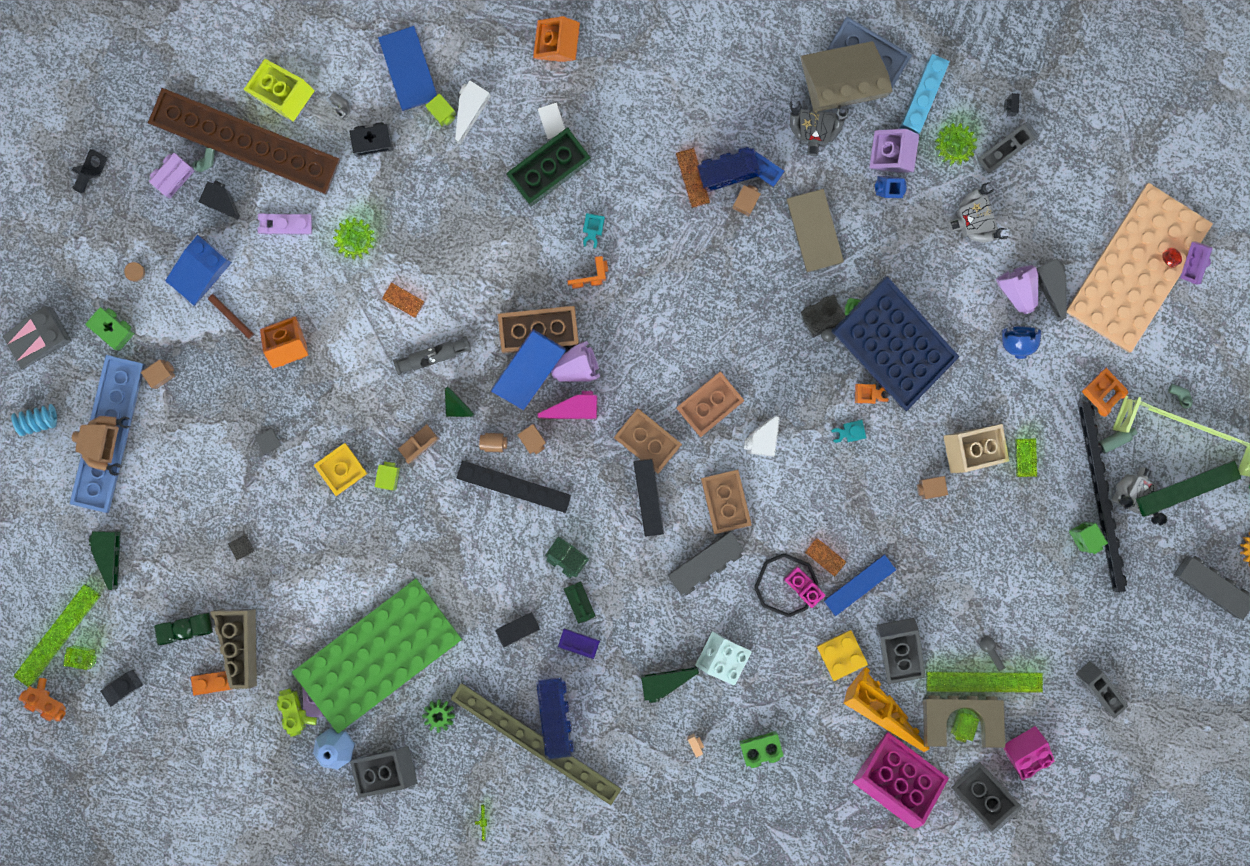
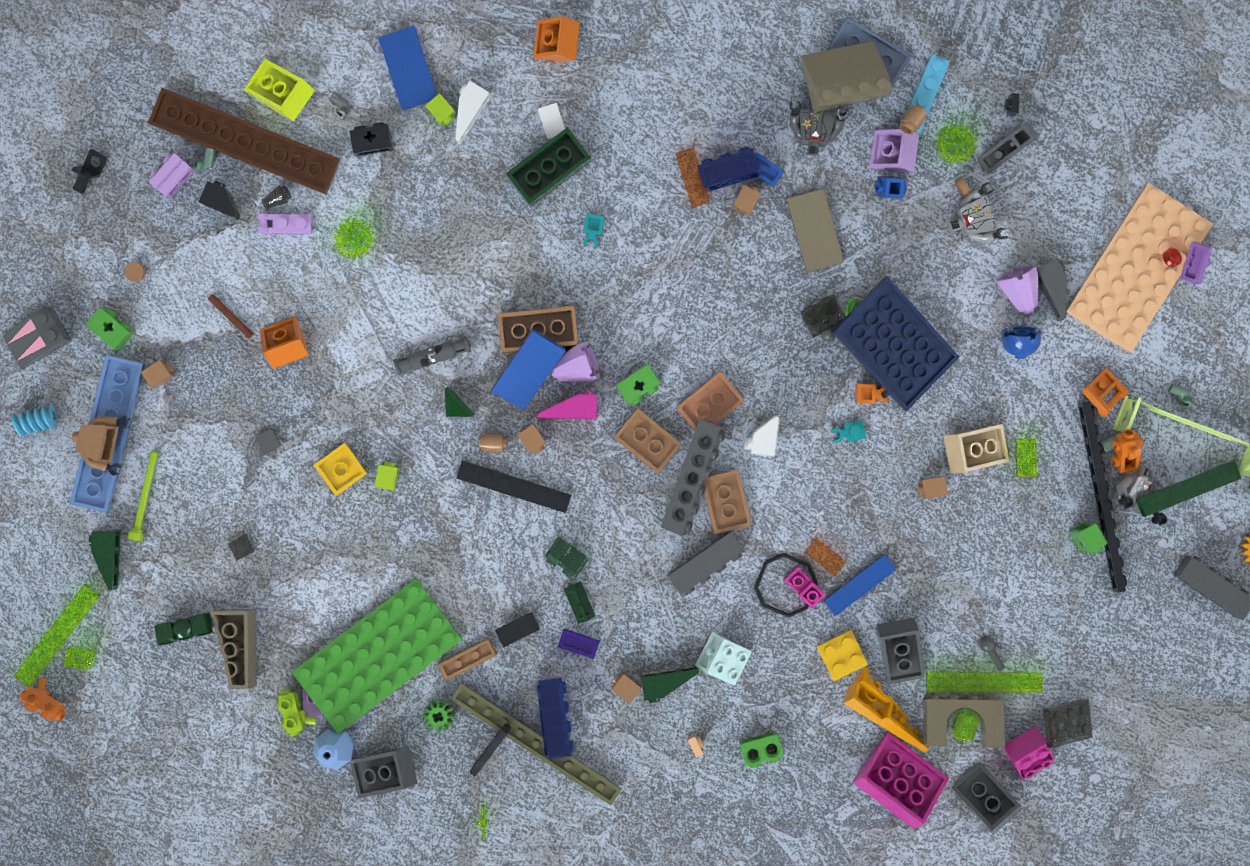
(121, 687): black slope -> none
(137, 533): none -> lime piece
(197, 270): blue slope -> none
(209, 683): orange plate -> none
(278, 196): none -> clear smoke cone
(403, 300): clear orange tile -> none
(418, 444): medium nougat panel -> none
(467, 659): none -> medium nougat tile
(490, 749): none -> black tile
(601, 266): orange bracket -> none
(626, 687): none -> medium nougat brick
(643, 375): none -> bright green brick
(648, 497): black tile -> none
(672, 521): none -> dark grey brick
(913, 119): none -> medium nougat brick
(962, 186): none -> medium nougat tile
(1067, 723): none -> clear smoke plate
(1102, 689): dark grey slope -> none
(1127, 451): none -> orange brick

